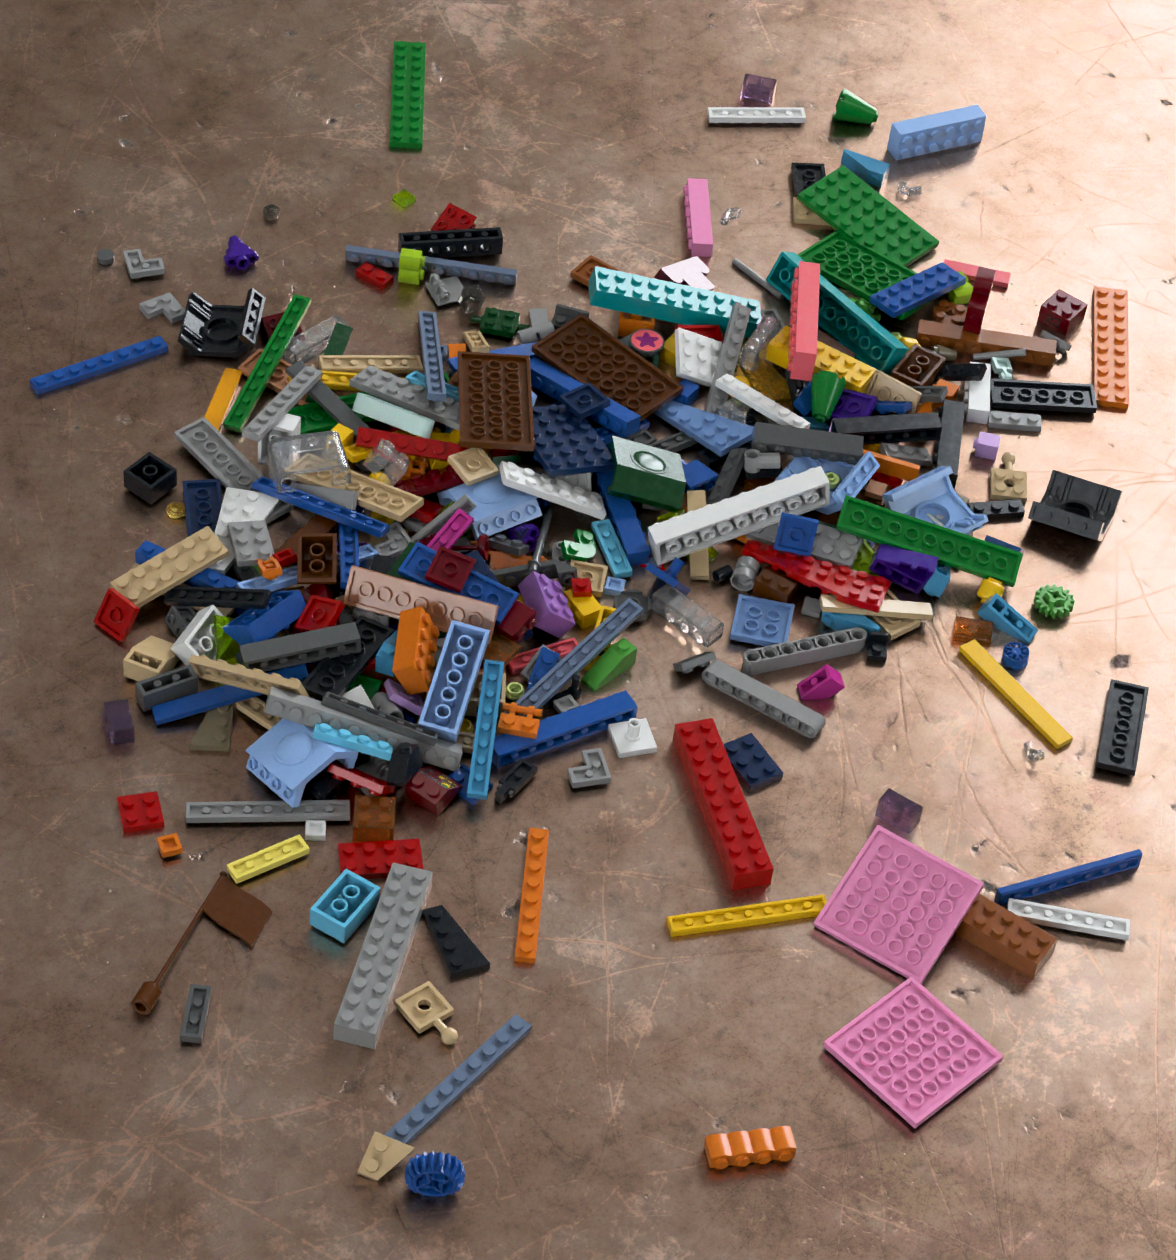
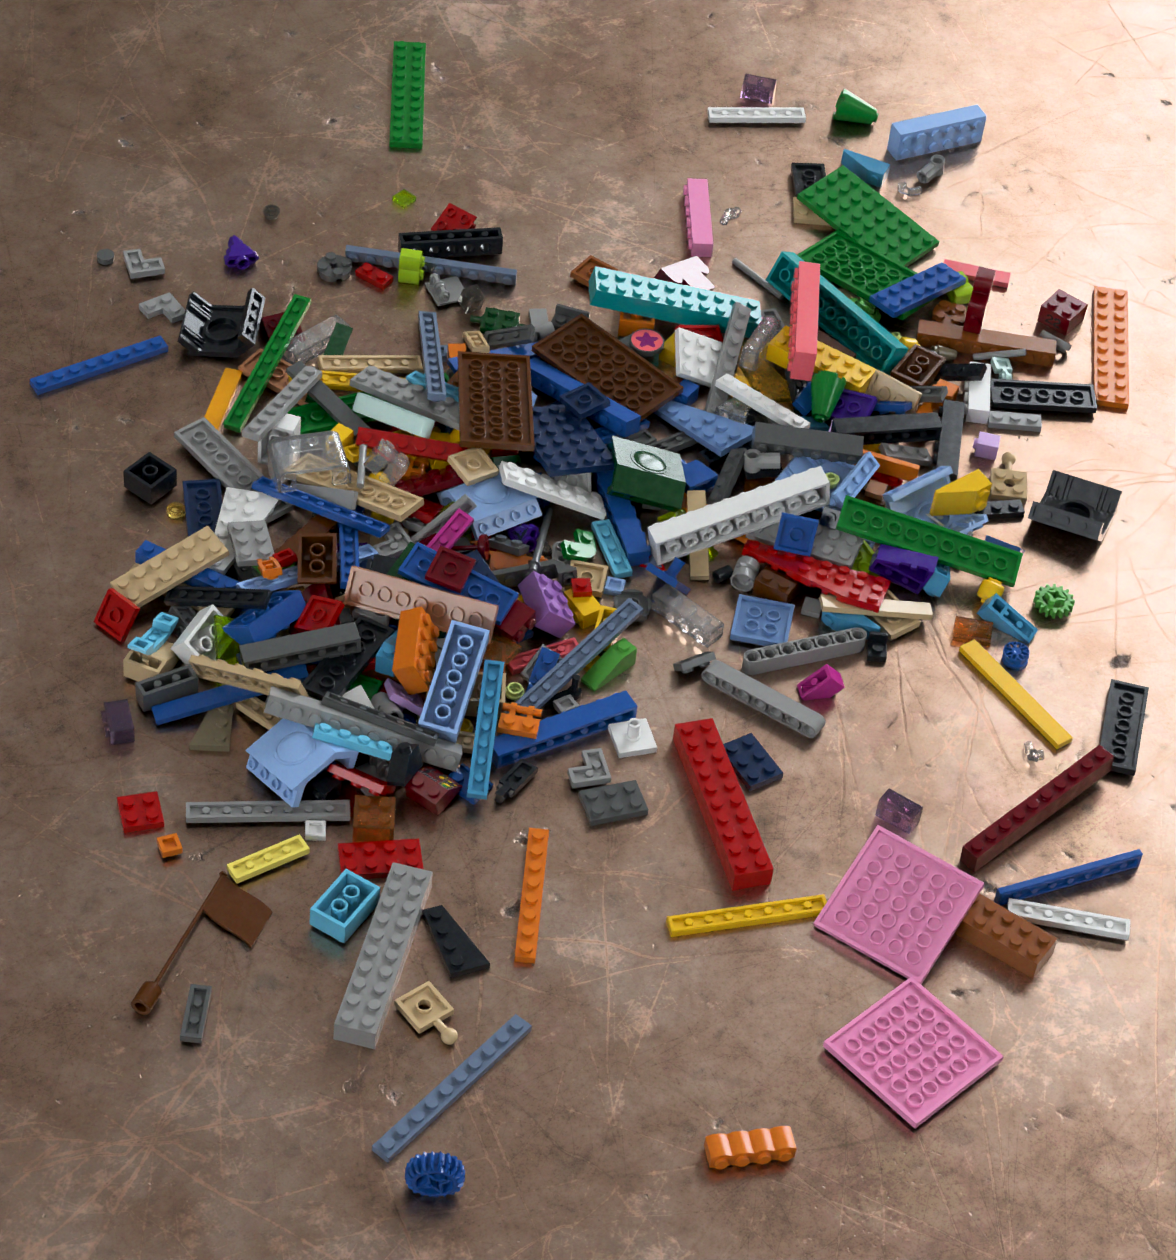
(156, 636): none -> medium azure slope
(341, 266): none -> dark grey plate
(361, 468): none -> light grey bar
(382, 1156): tan wing -> none
(510, 336): none -> dark grey plate
(613, 802): none -> dark grey plate
(830, 516): none -> black brick
(932, 169): none -> light grey piece
(962, 495): none -> yellow slope
(1036, 808): none -> dark red brick

